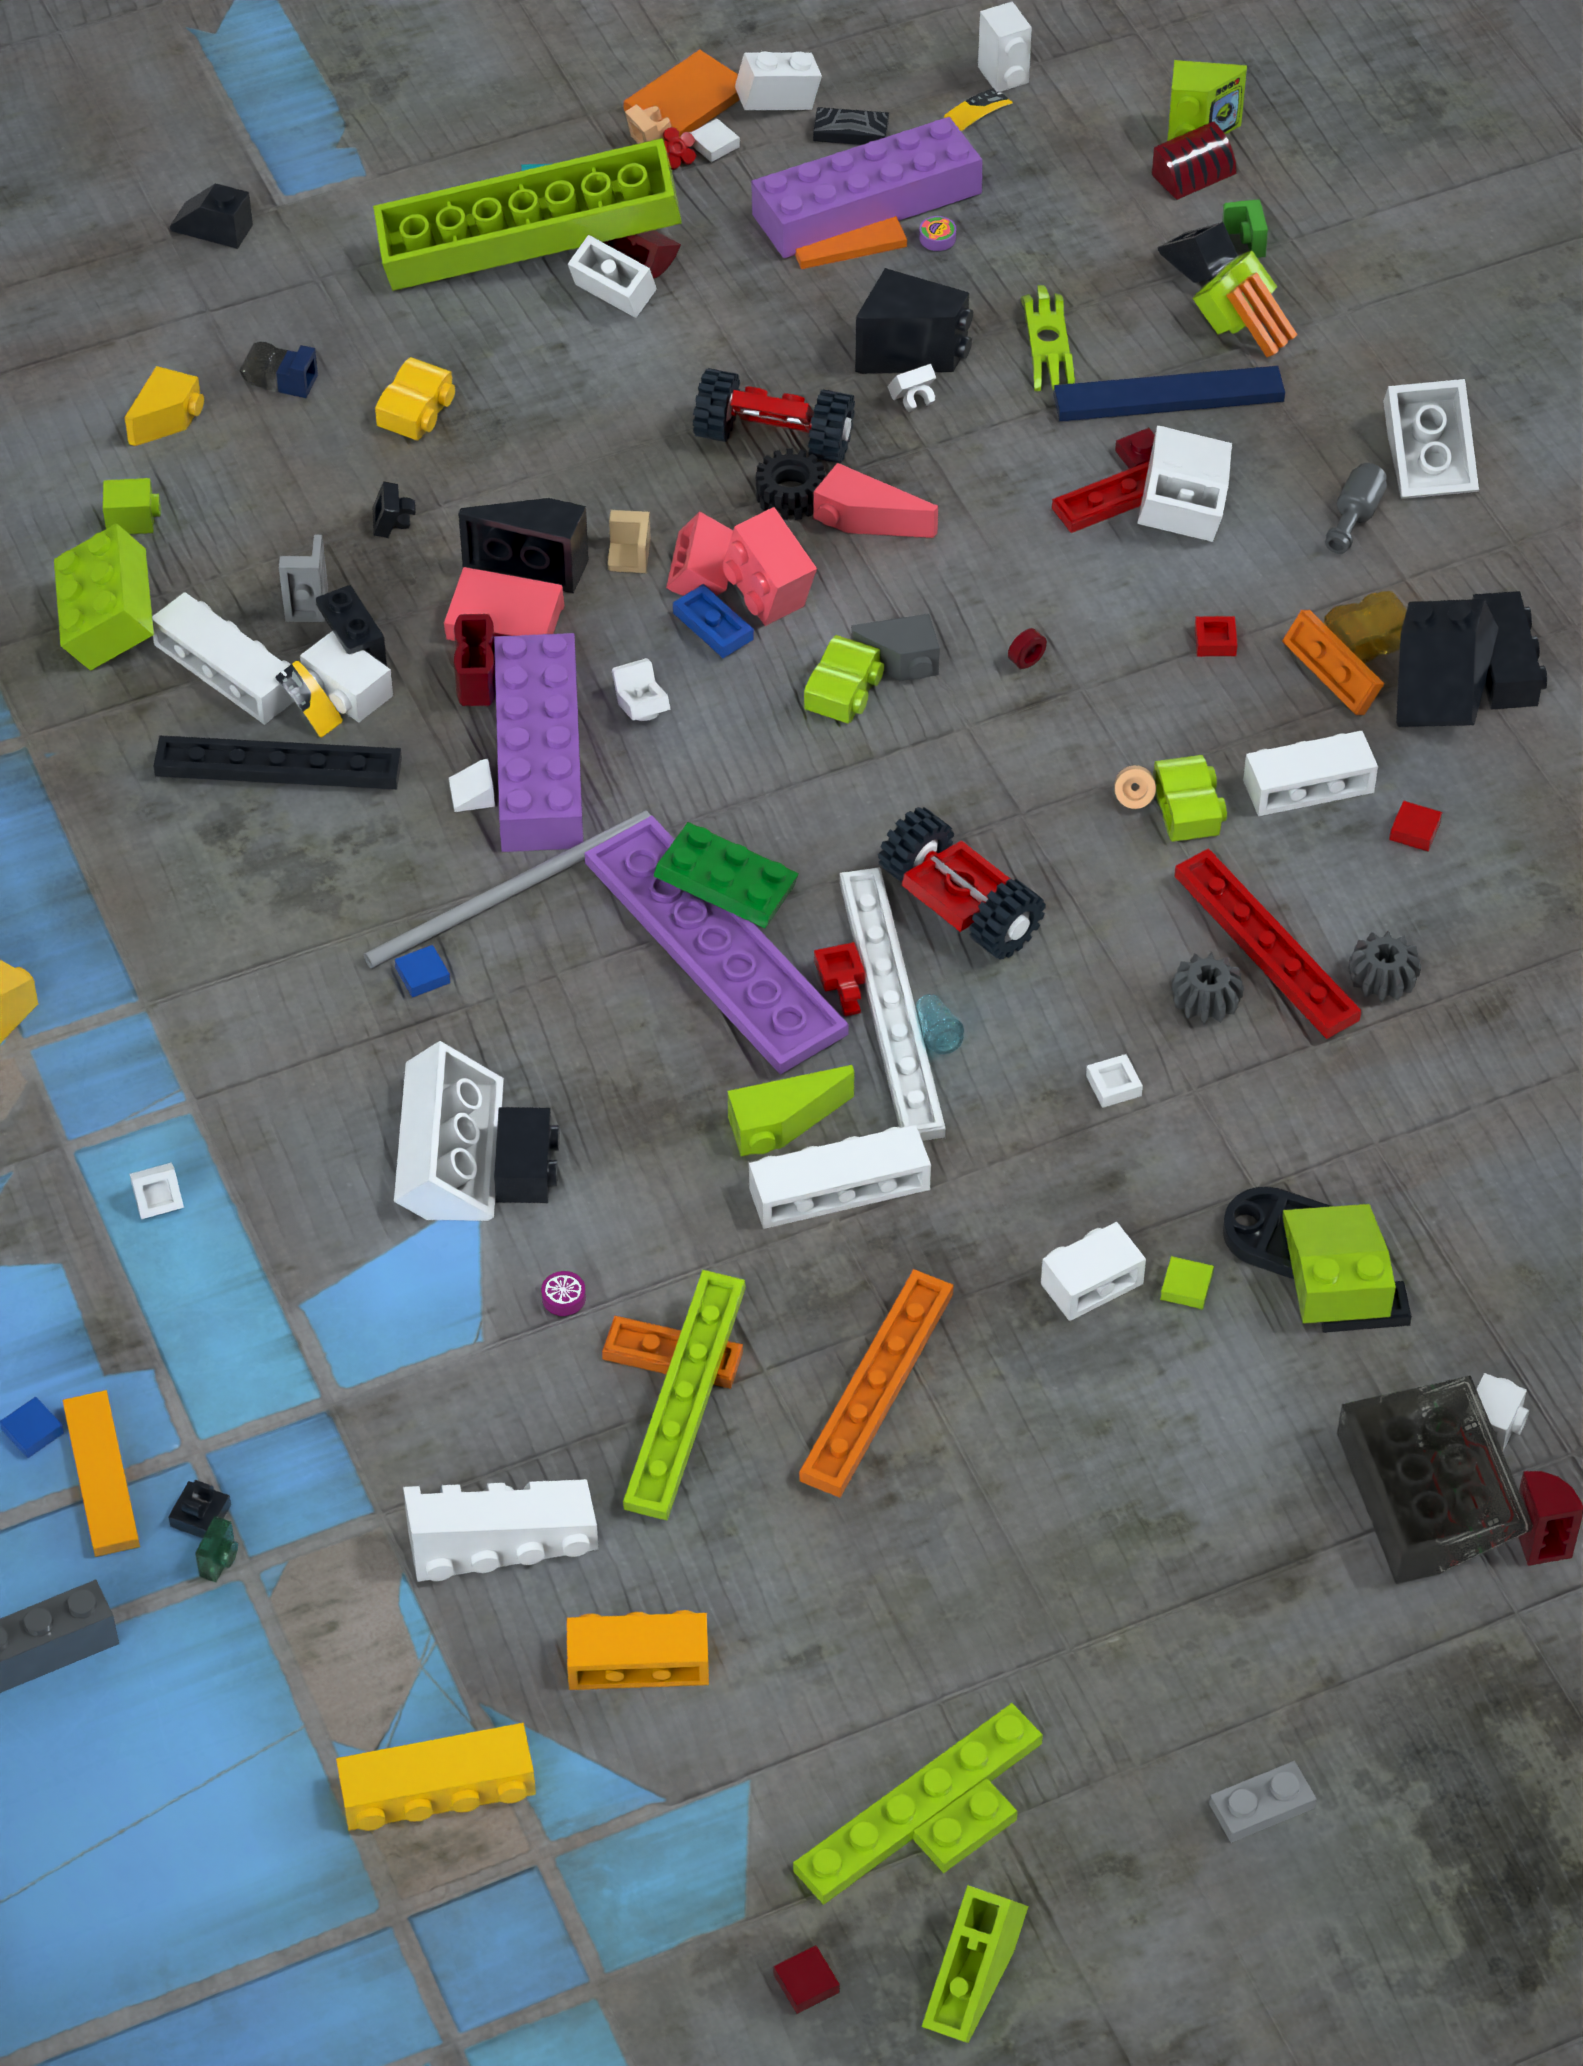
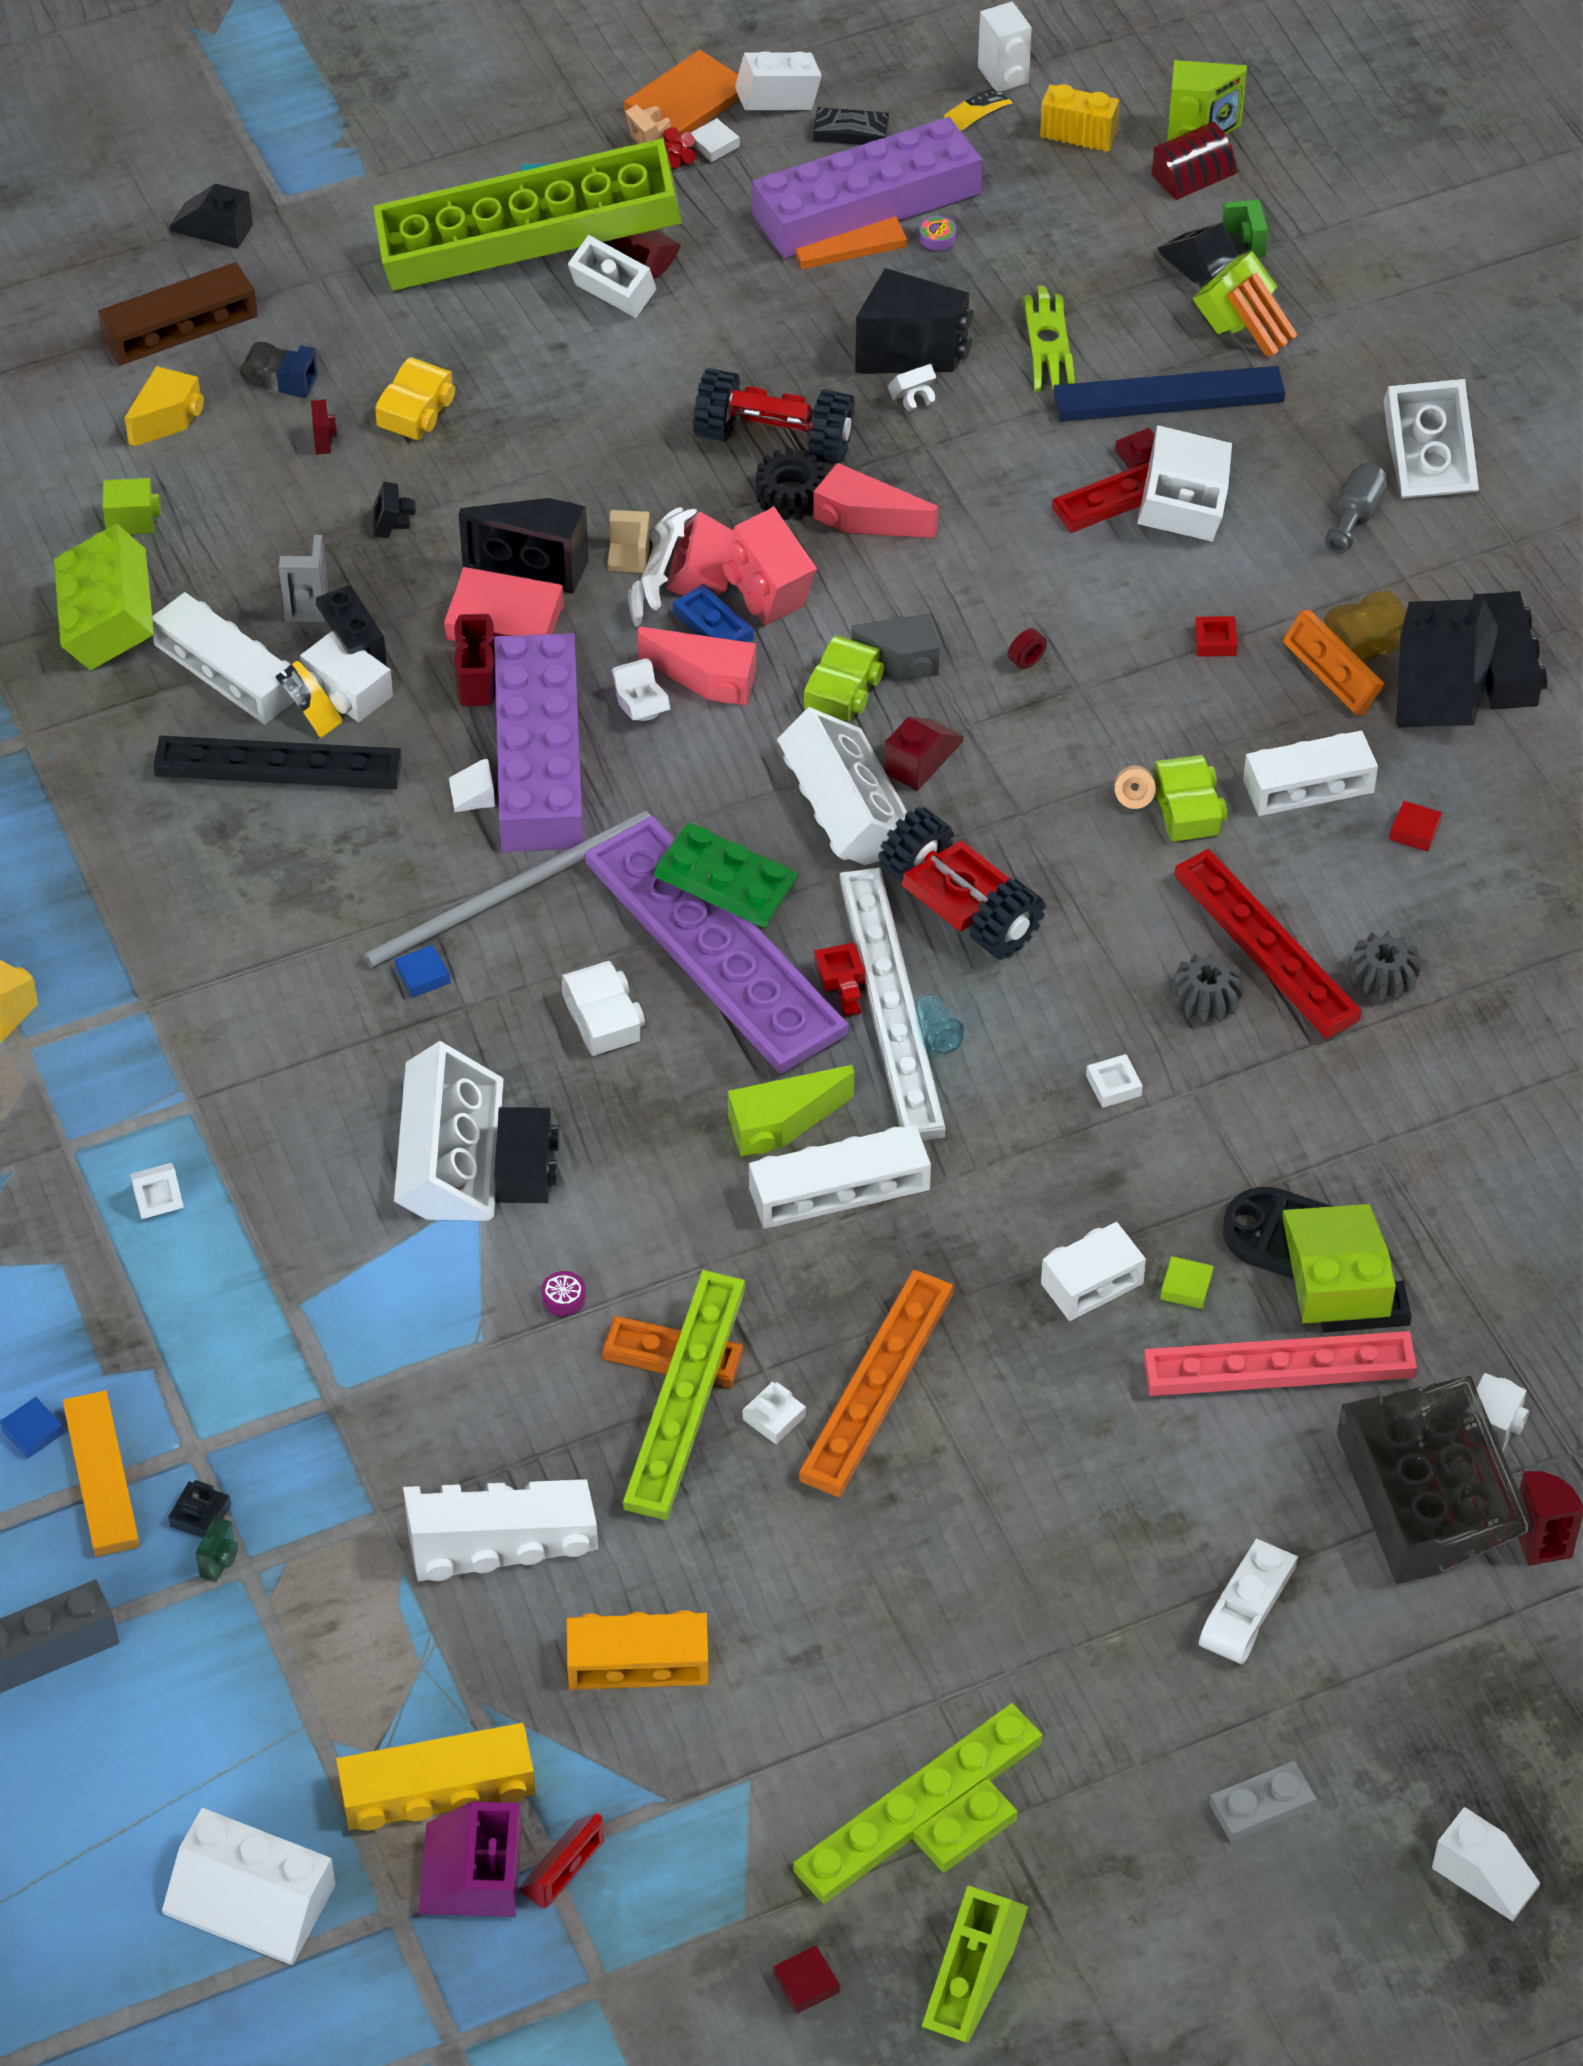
(177, 313): none -> reddish brown brick
(248, 1886): none -> white slope
(323, 426): none -> dark red plate
(472, 1861): none -> magenta slope
(564, 1860): none -> red slope
(602, 1007): none -> white brick
(663, 537): none -> white piece
(707, 665): none -> coral slope
(774, 1412): none -> white tile
(843, 784): none -> white slope
(918, 750): none -> dark red slope
(1079, 117): none -> yellow brick
(1247, 1601): none -> white plate
(1279, 1363): none -> coral plate
(1485, 1864): none -> white slope

